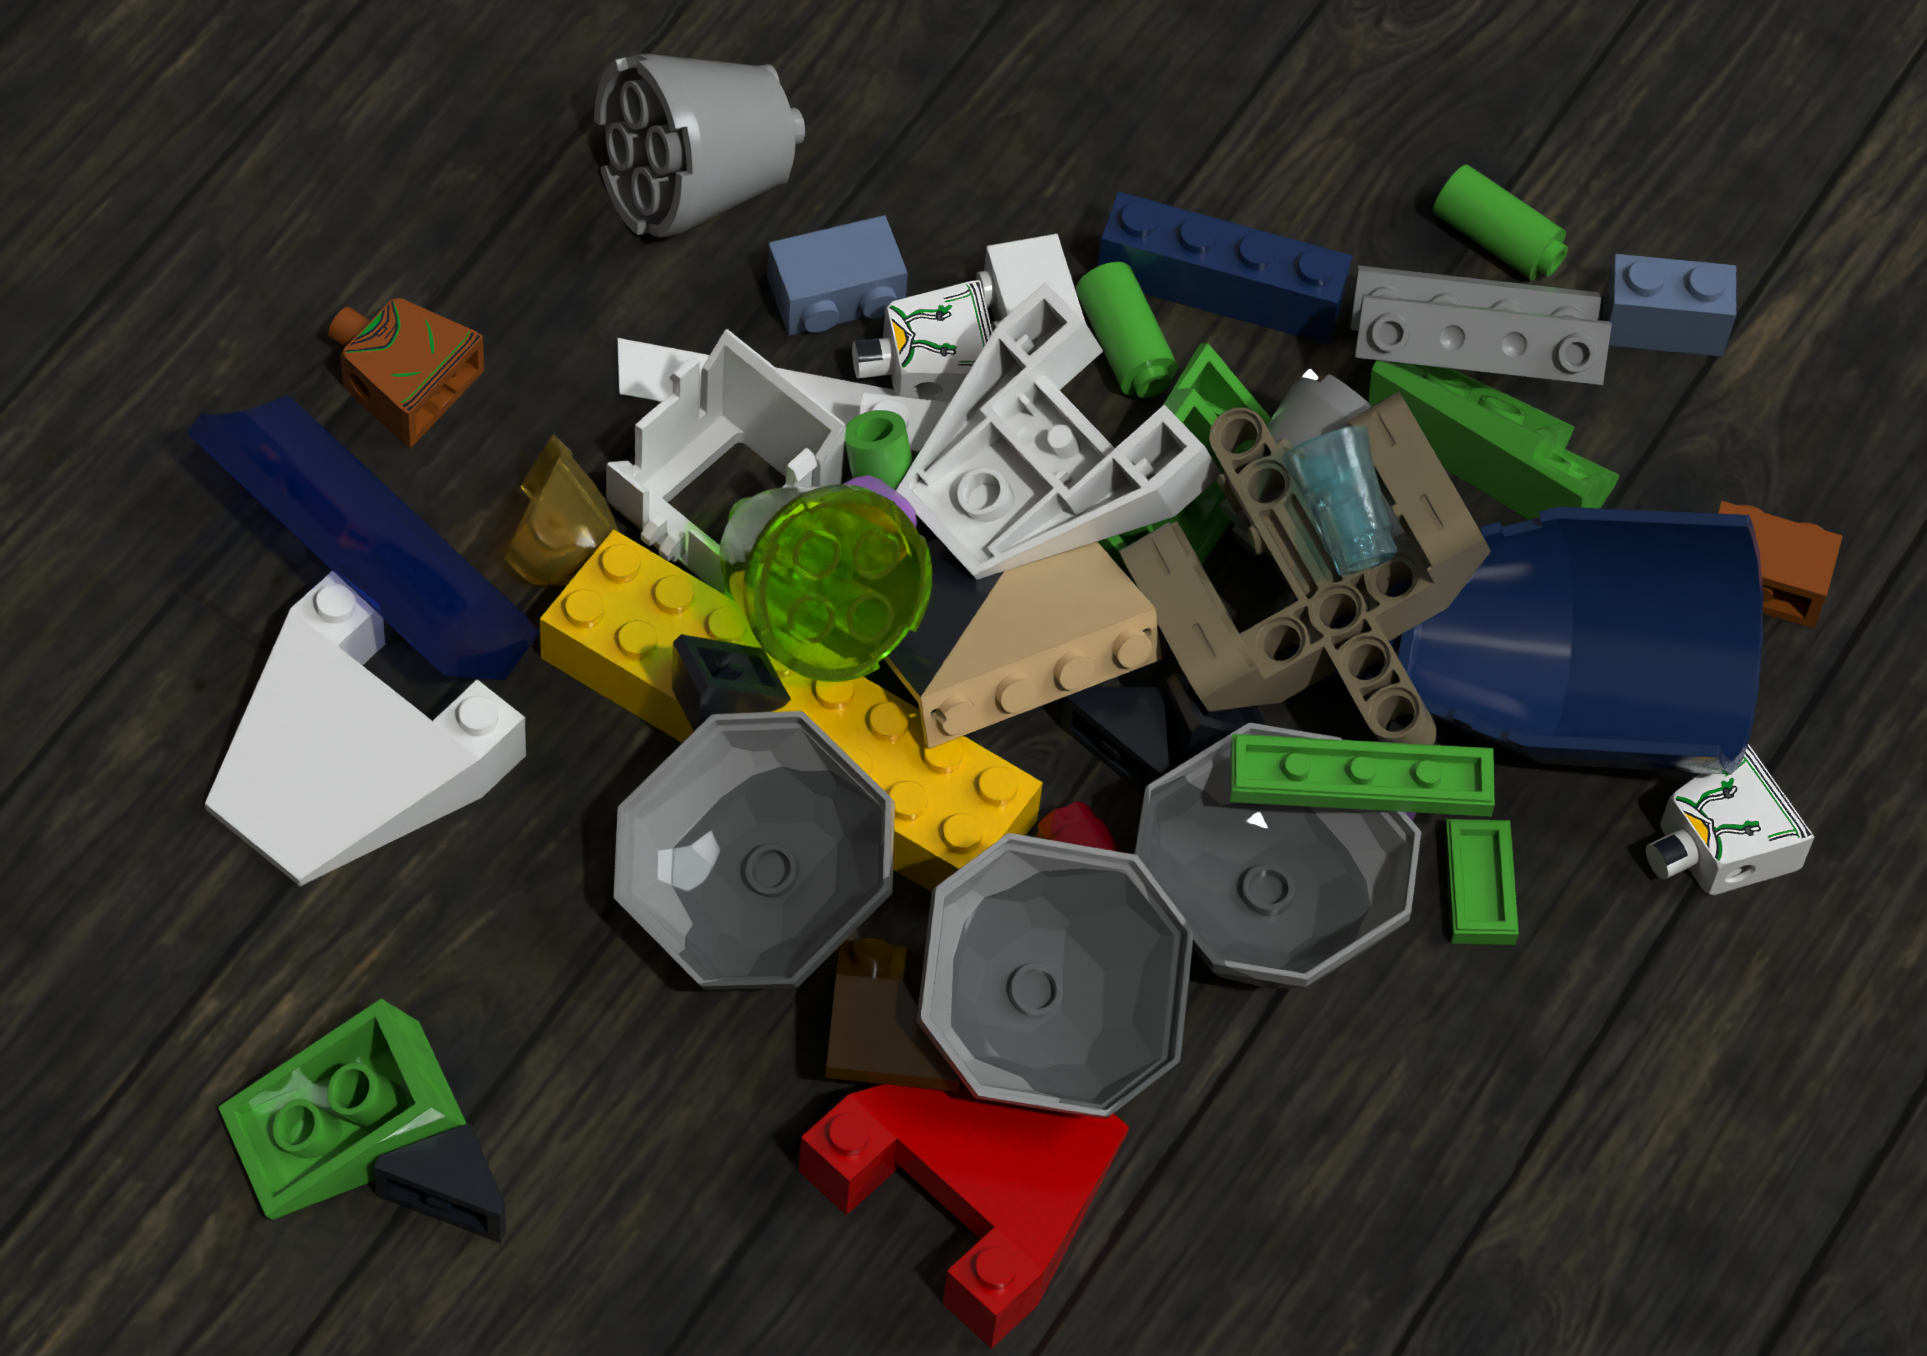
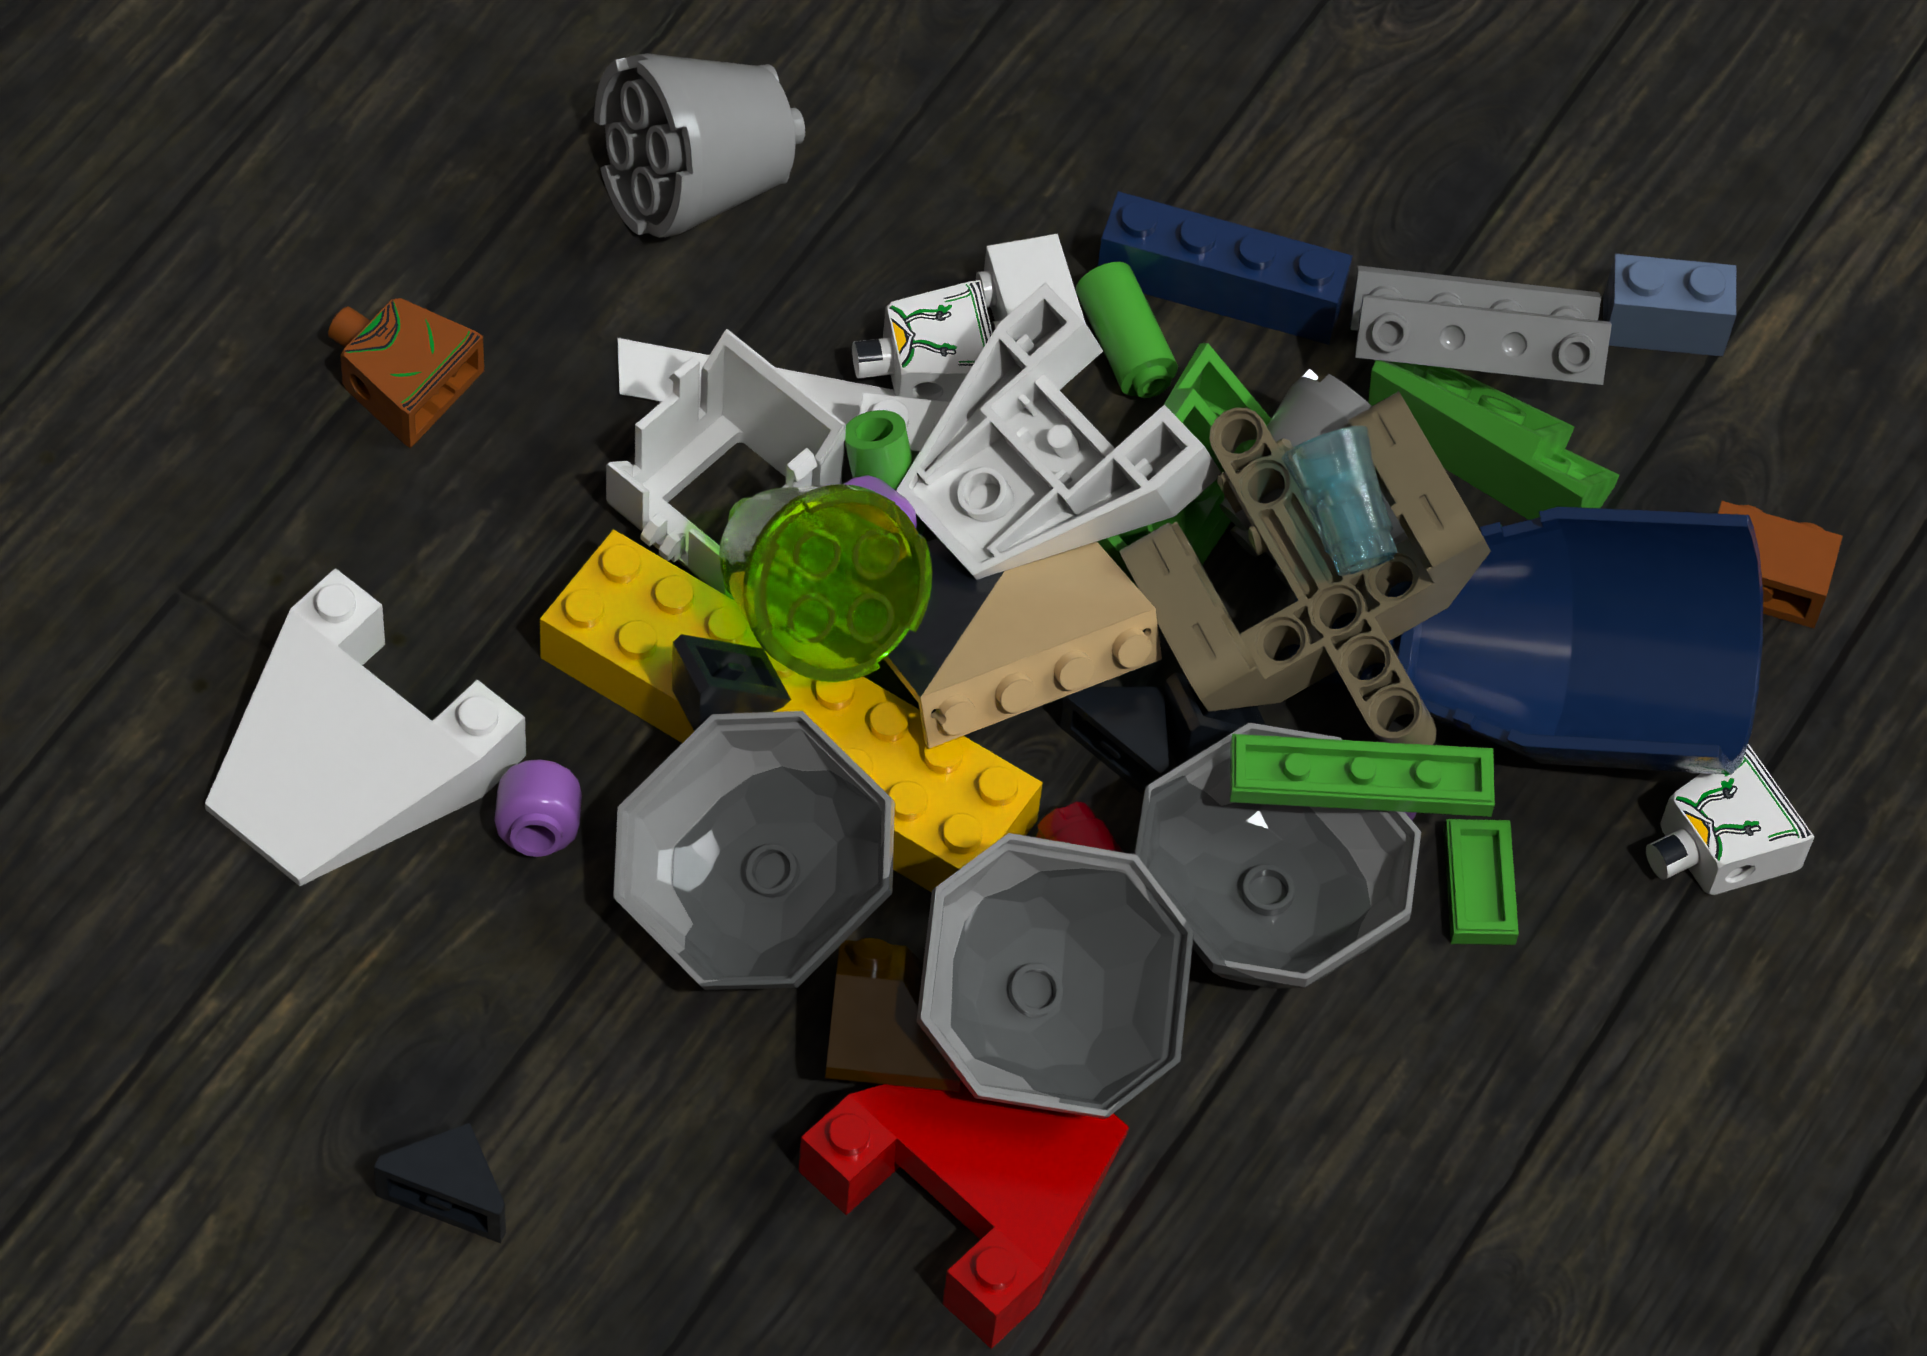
(337, 1108): bright green slope -> none
(369, 538): clear blue arch -> none
(538, 807): none -> medium lavender head
(562, 521): clear yellow helmet -> none
(836, 275): sand blue brick -> none
(1501, 223): bright green brick -> none

